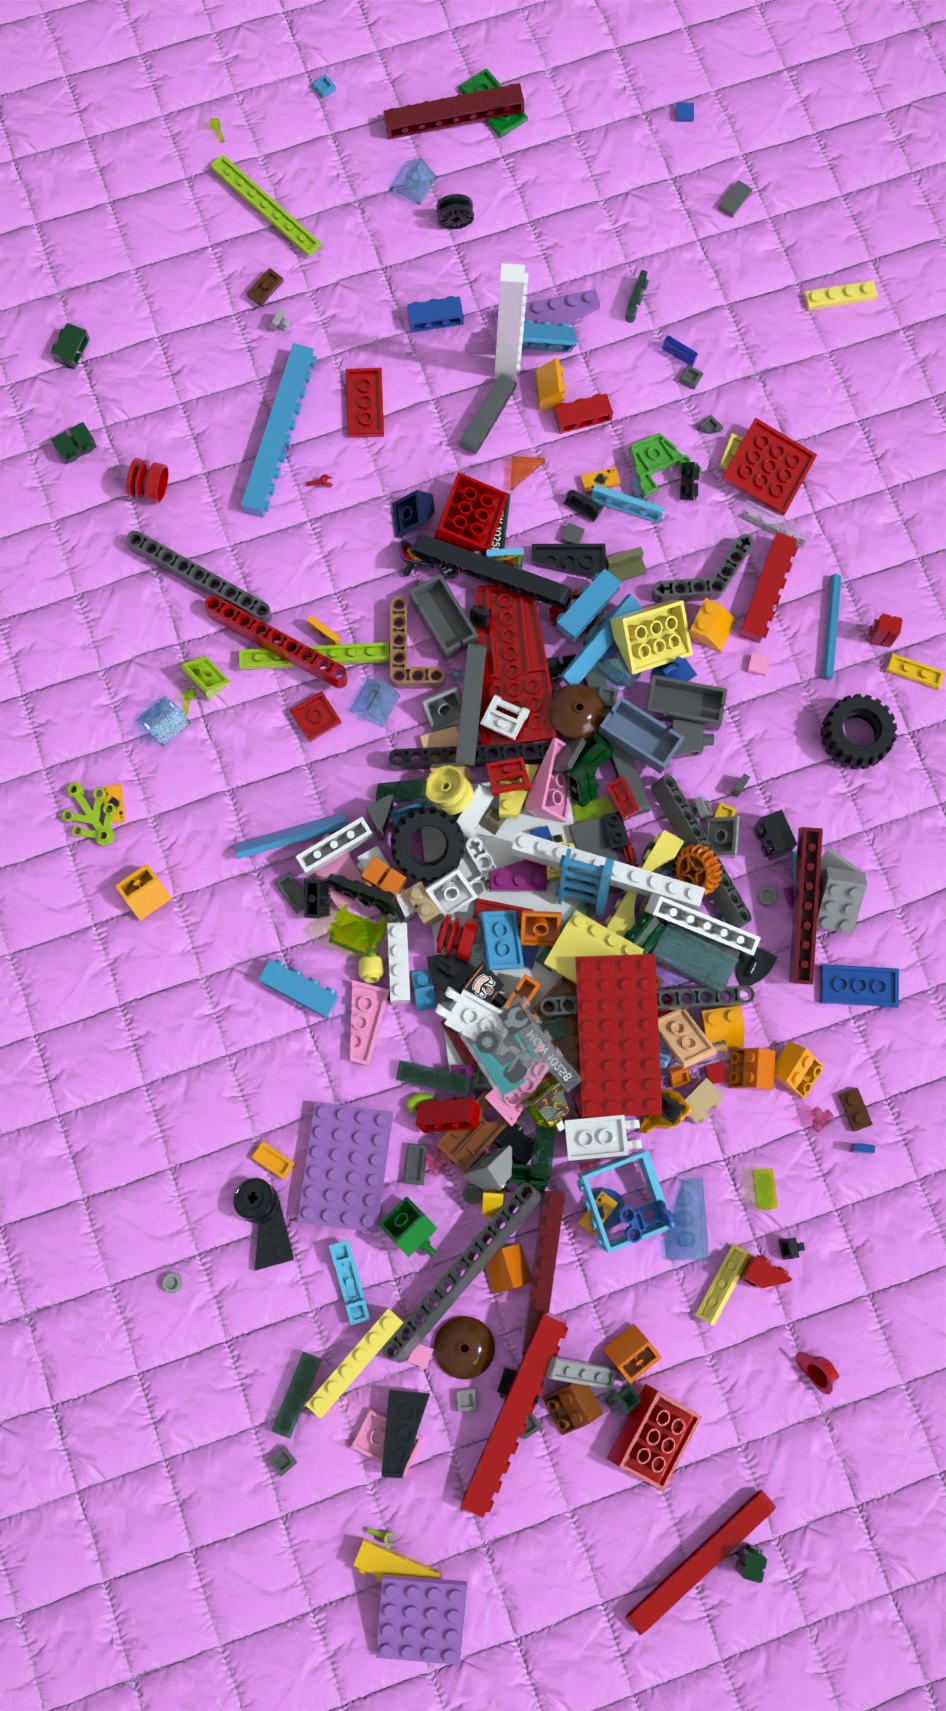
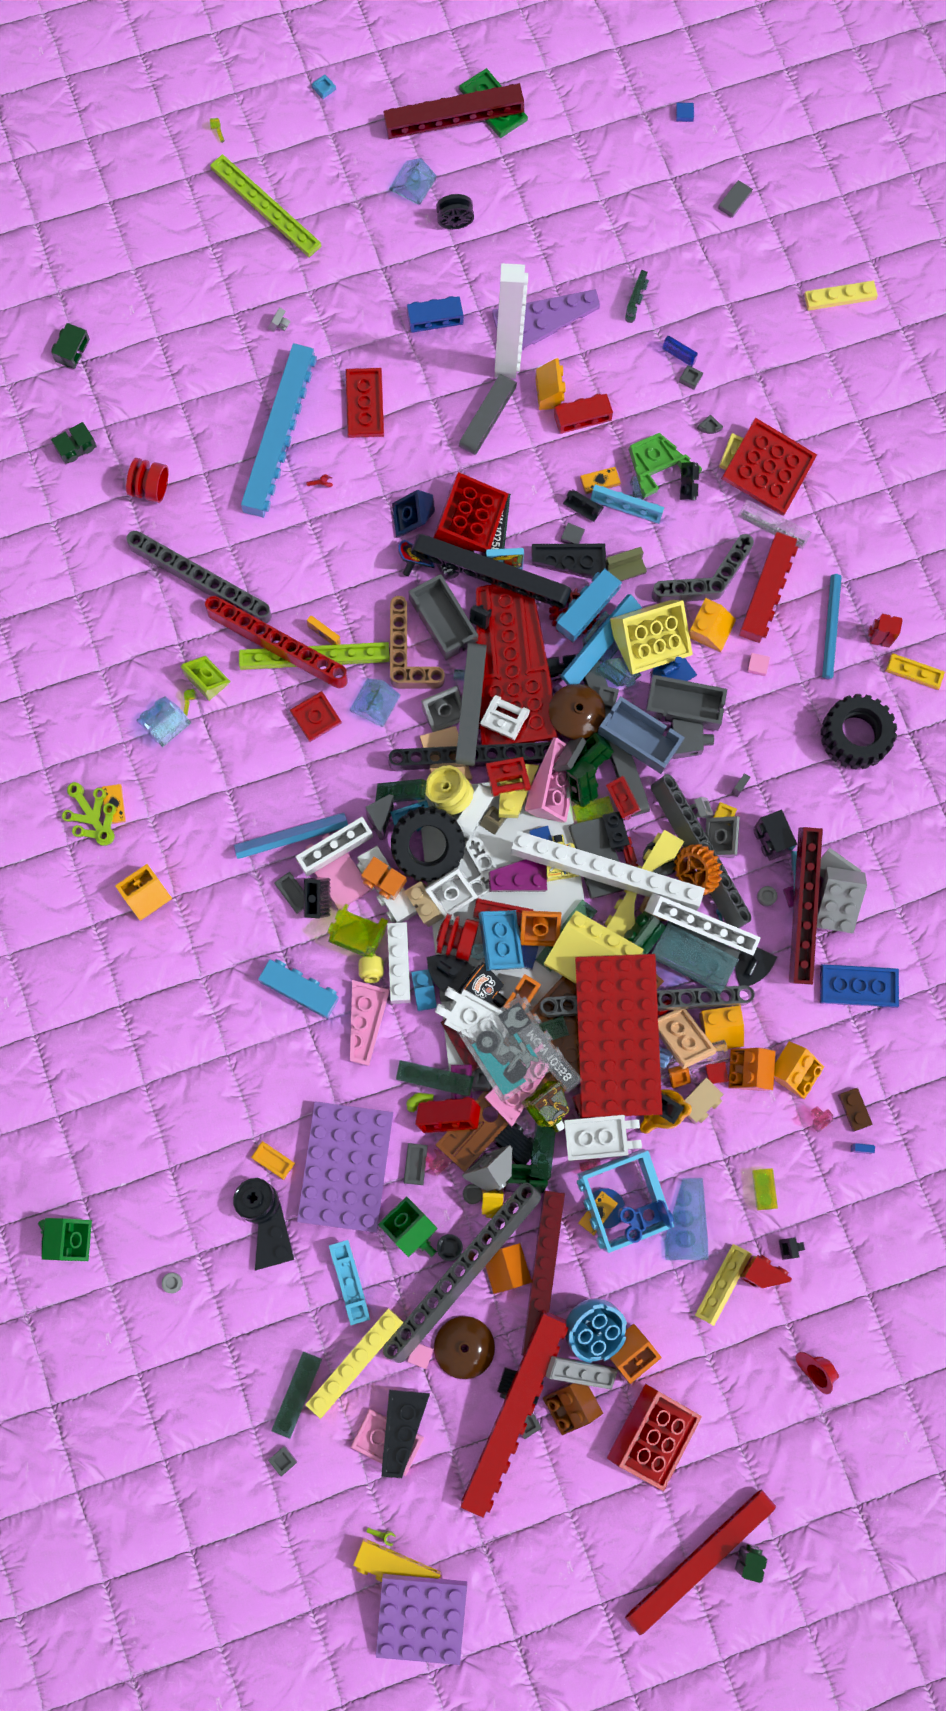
(65, 1239): none -> green piece
(265, 287): reddish brown plate -> none
(367, 895): black wing -> none
(449, 1247): none -> black wheel
(466, 1400): light grey tile -> none
(523, 467): clear orange tile -> none
(549, 337): dark azure slope -> none
(595, 1330): none -> dark azure cylinder
(602, 881): dark azure fence -> none
(622, 1400): brick -> none

